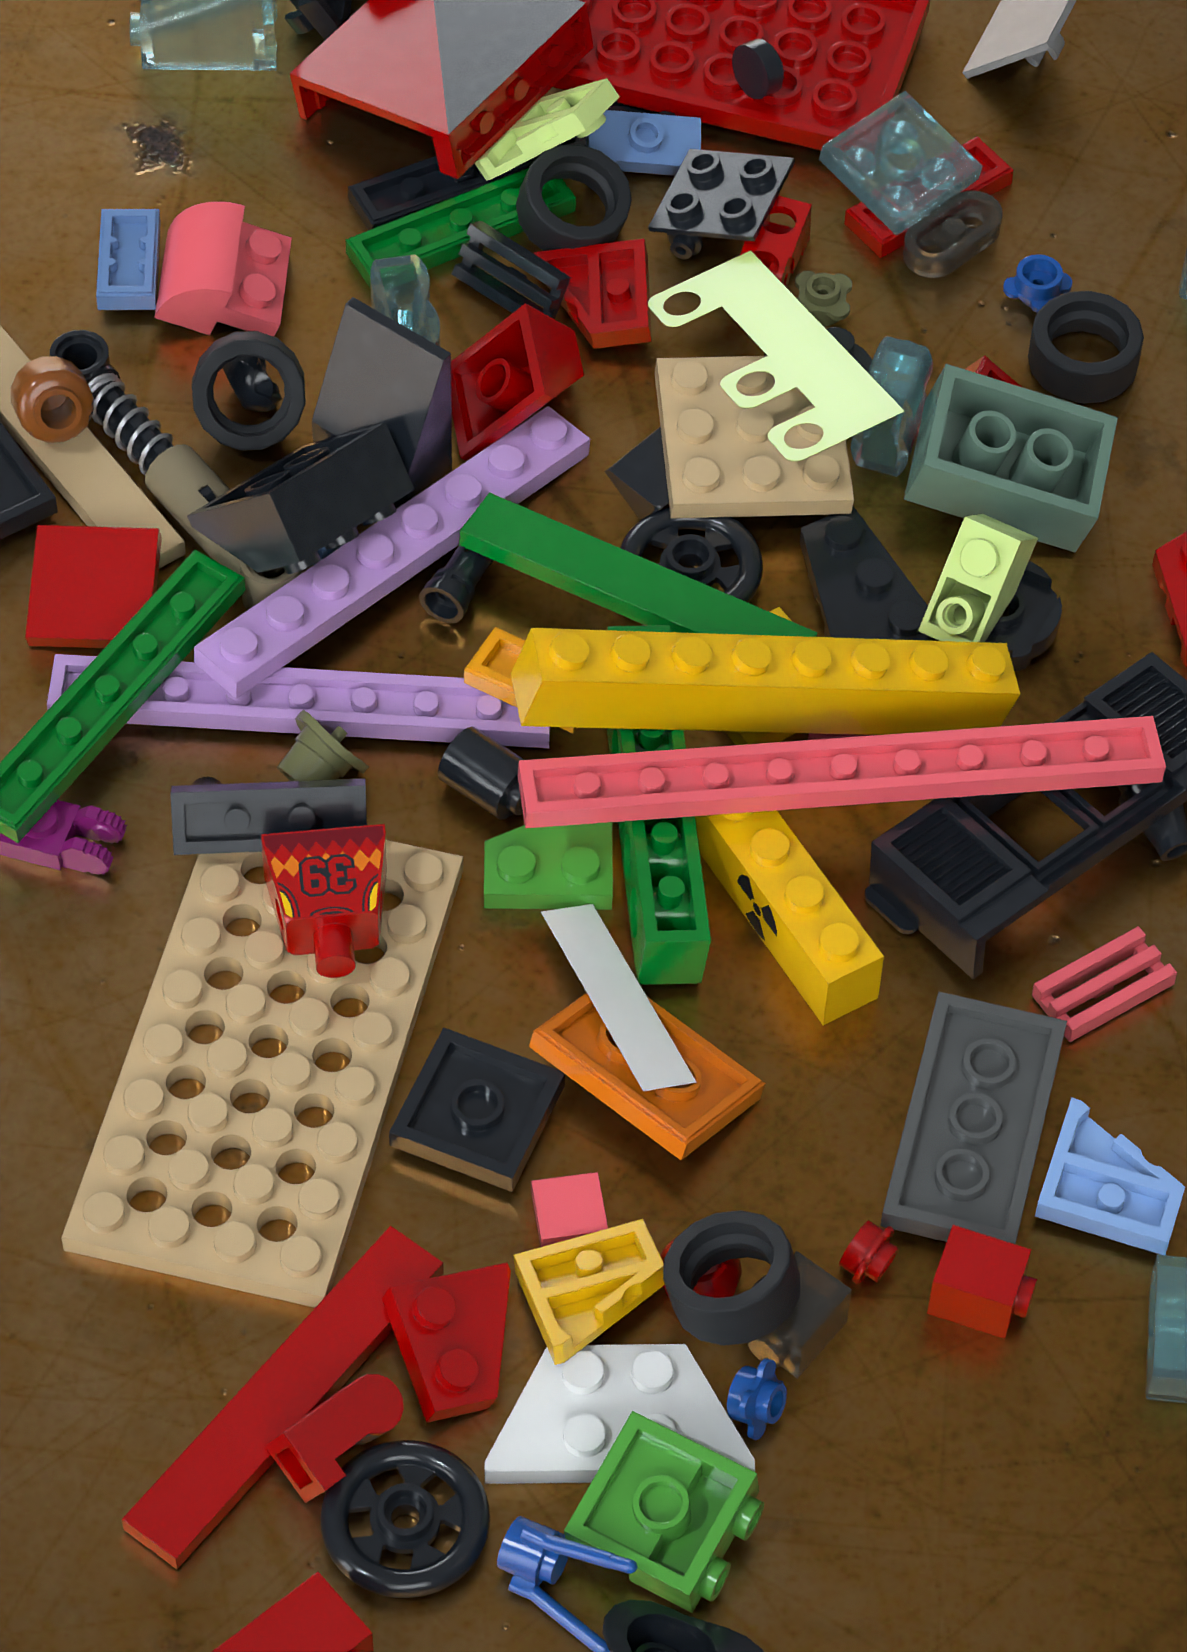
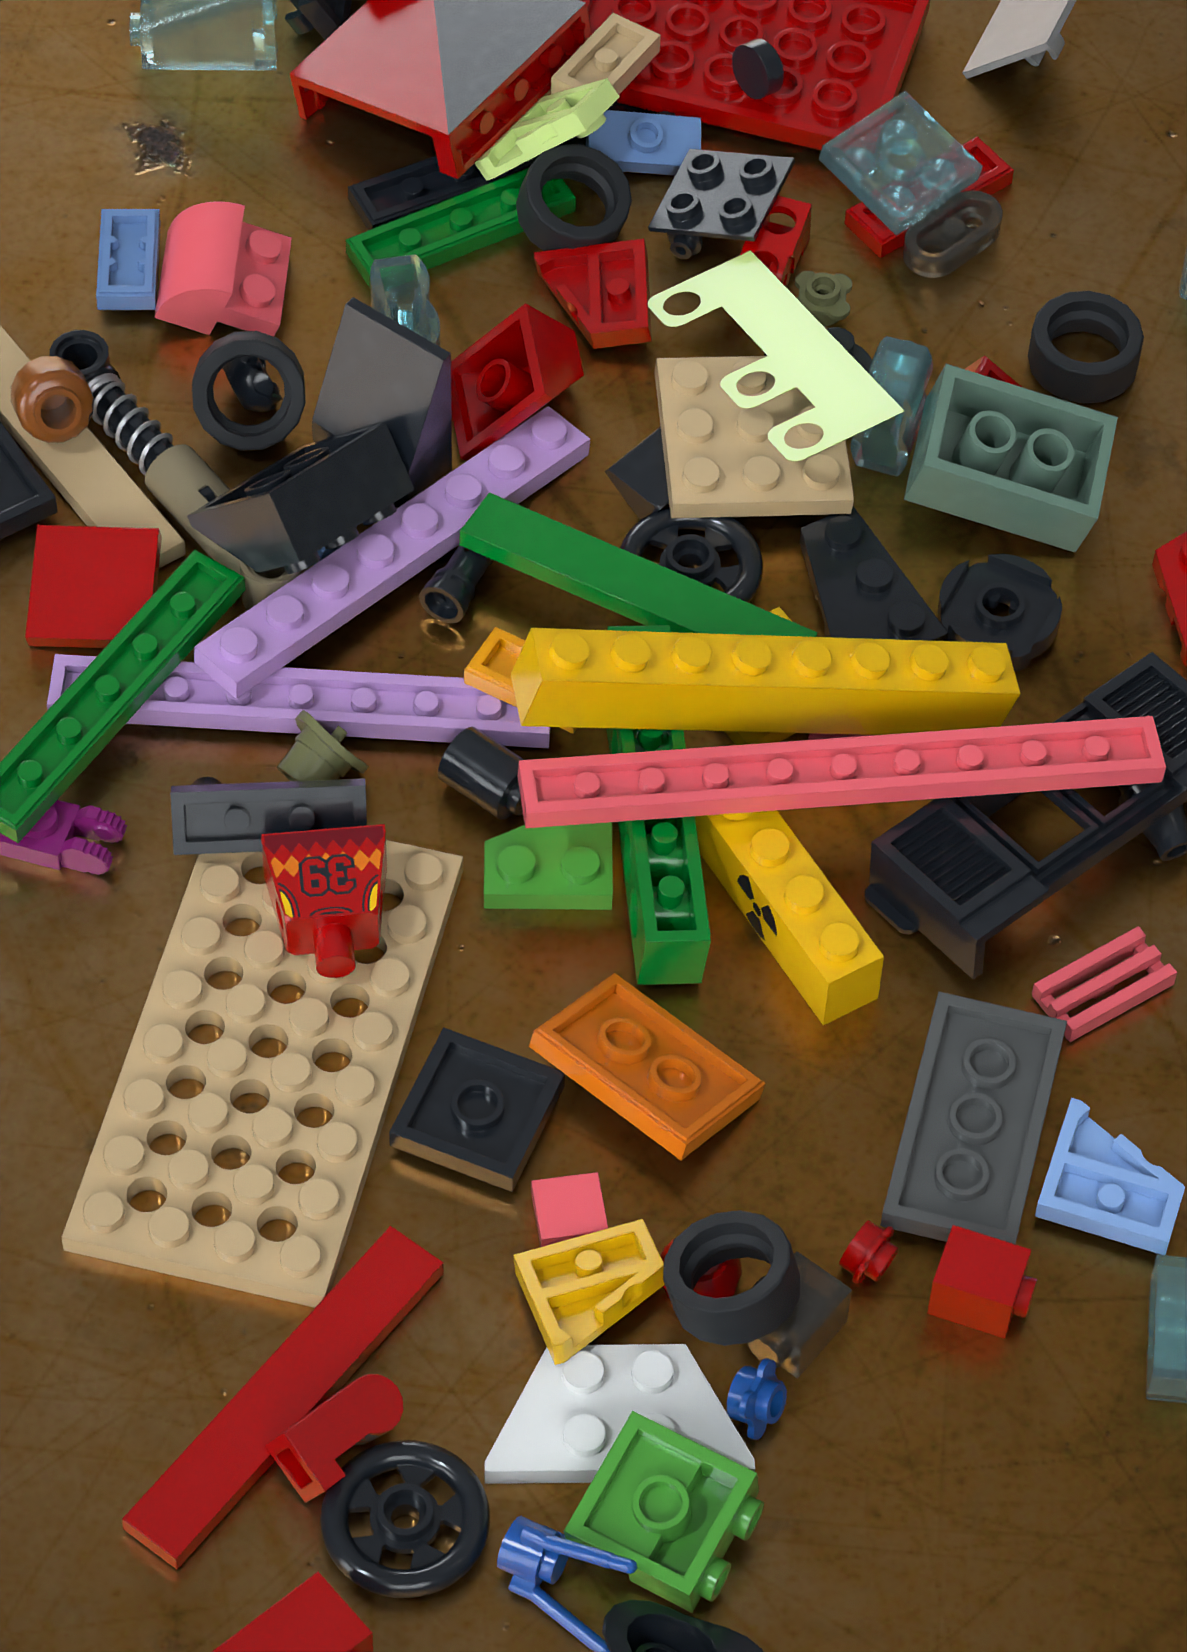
(452, 1337): red wing -> none
(497, 291): black tile -> none
(613, 52): none -> tan plate
(618, 997): white sticker -> none
(977, 580): yellowish green slope -> none
(1037, 281): blue plate -> none

